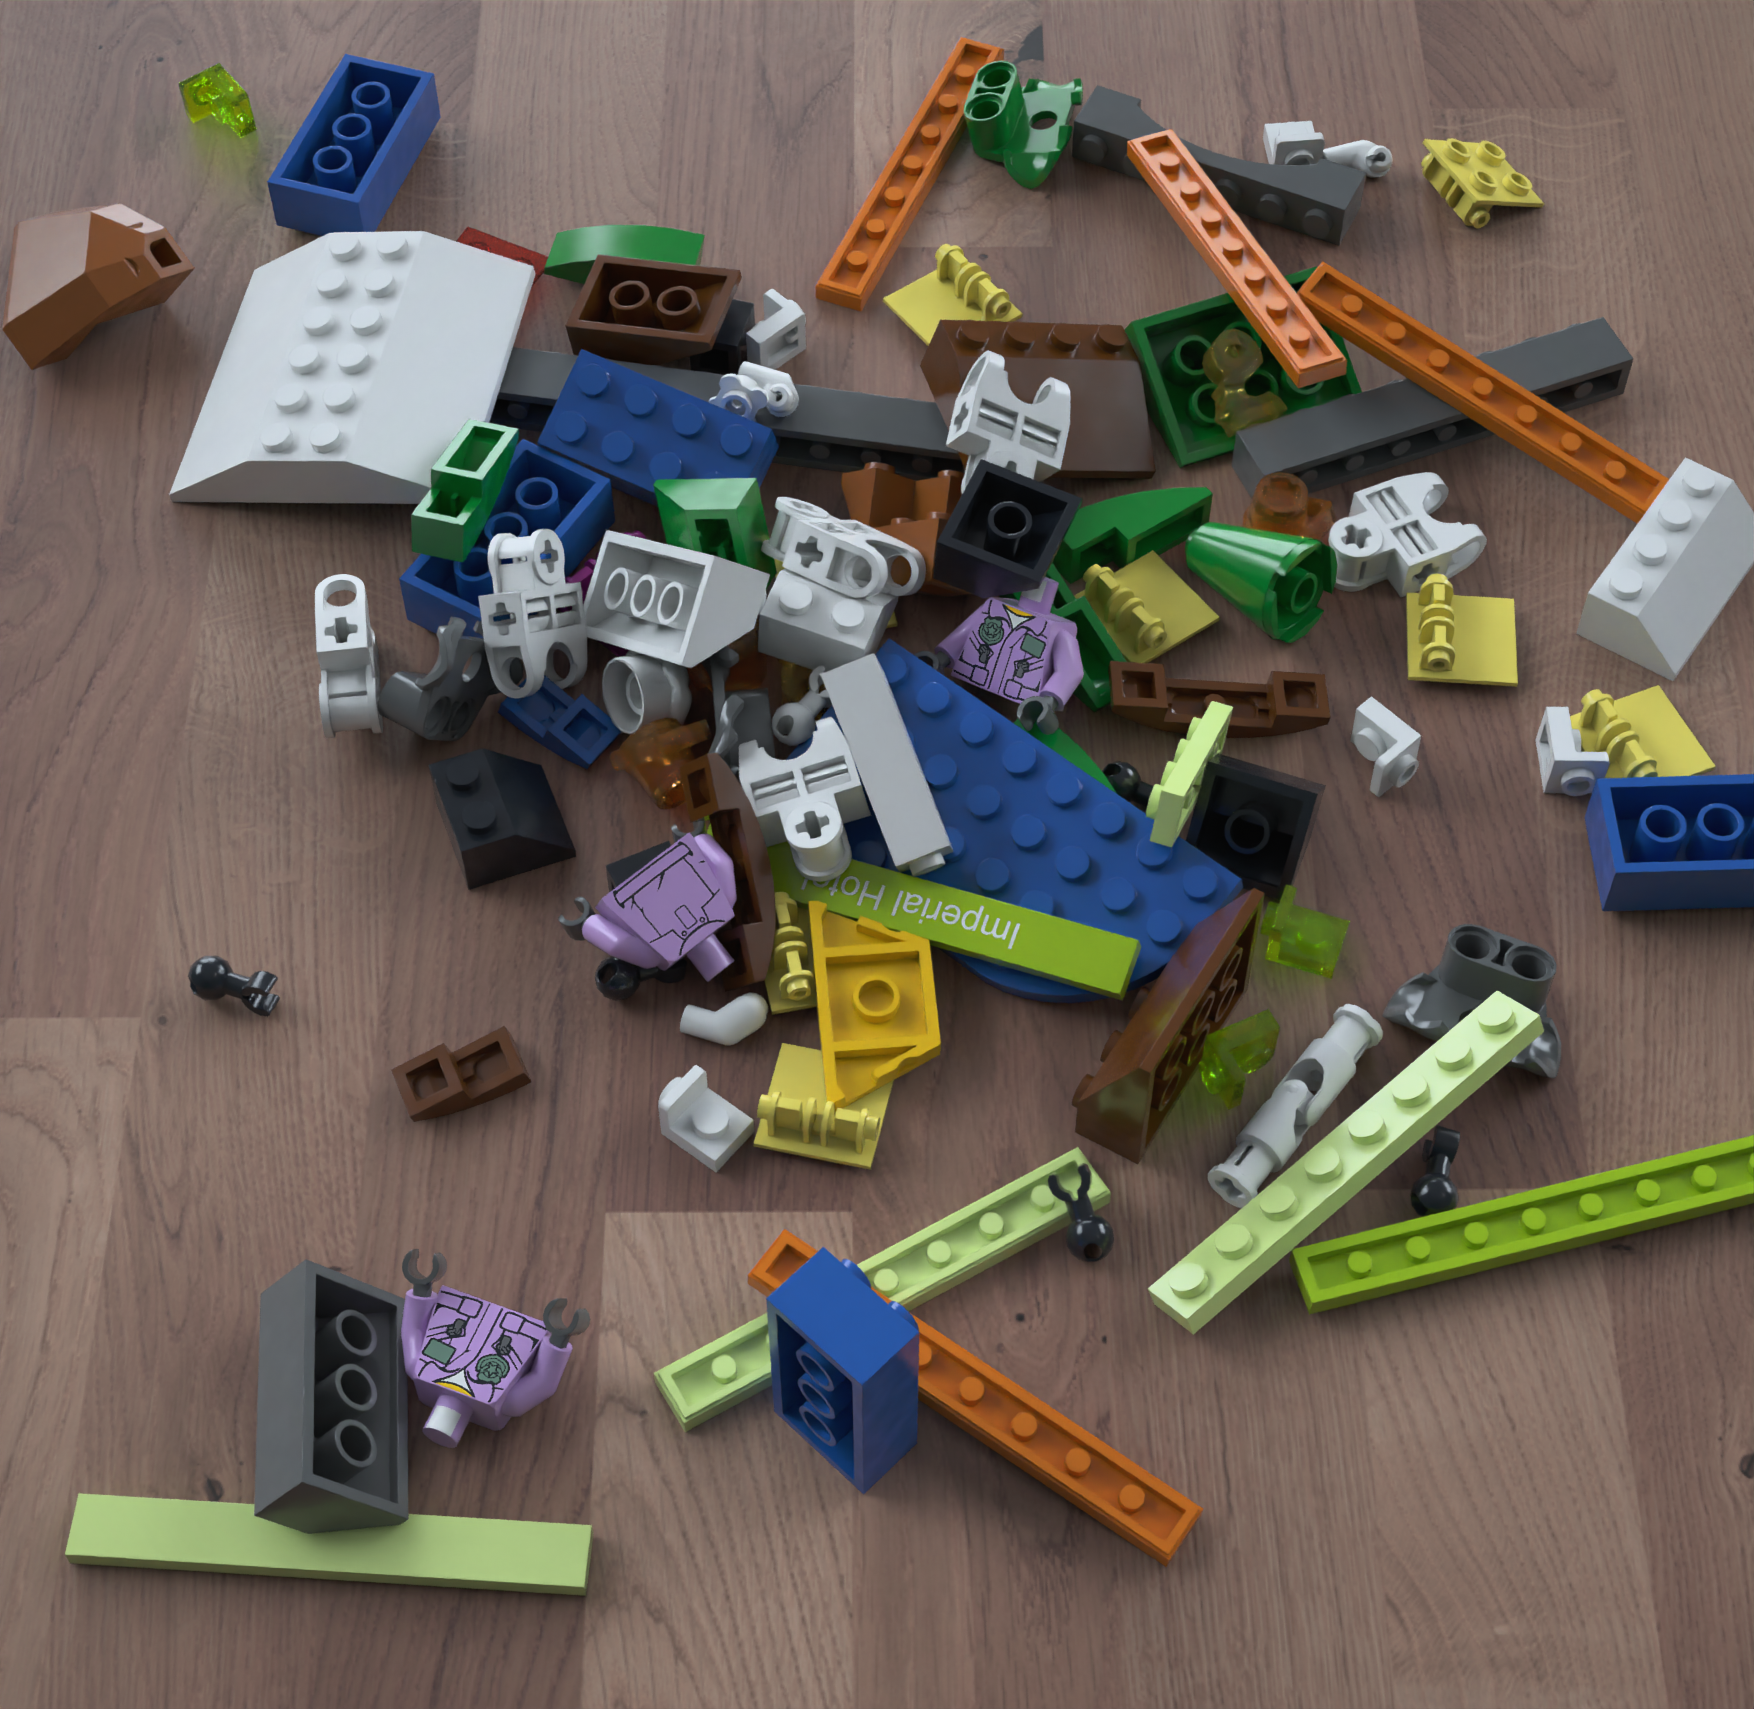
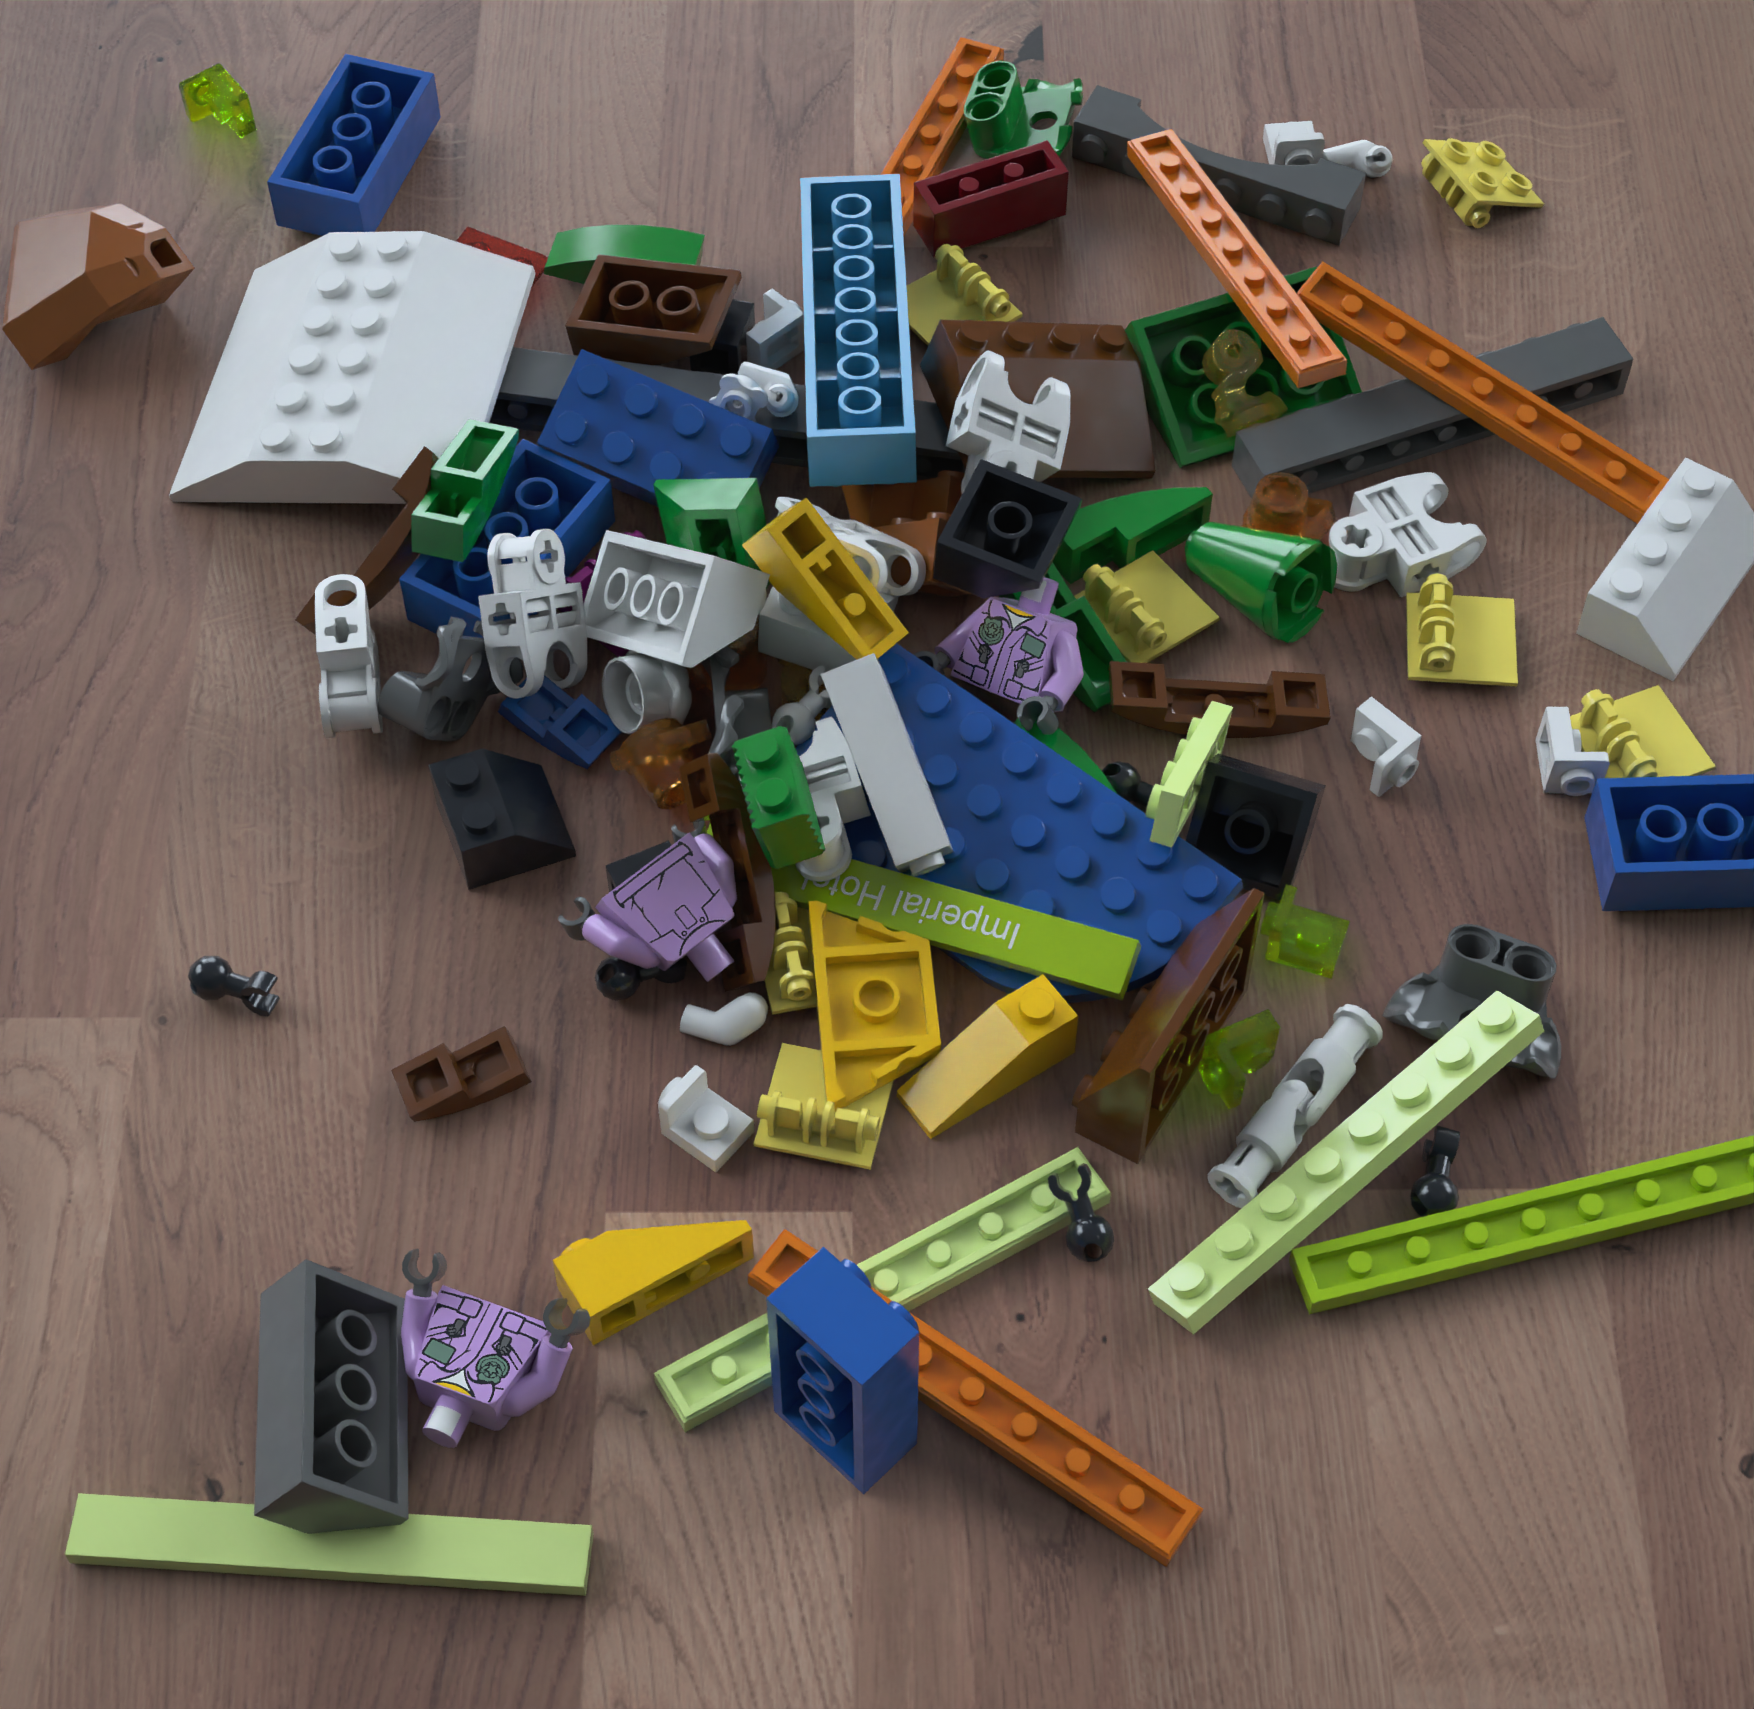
(394, 550): none -> reddish brown slope
(641, 1270): none -> yellow slope
(778, 797): none -> green brick
(824, 581): none -> yellow slope
(856, 332): none -> dark azure brick
(991, 197): none -> dark red brick
(992, 1056): none -> yellow slope

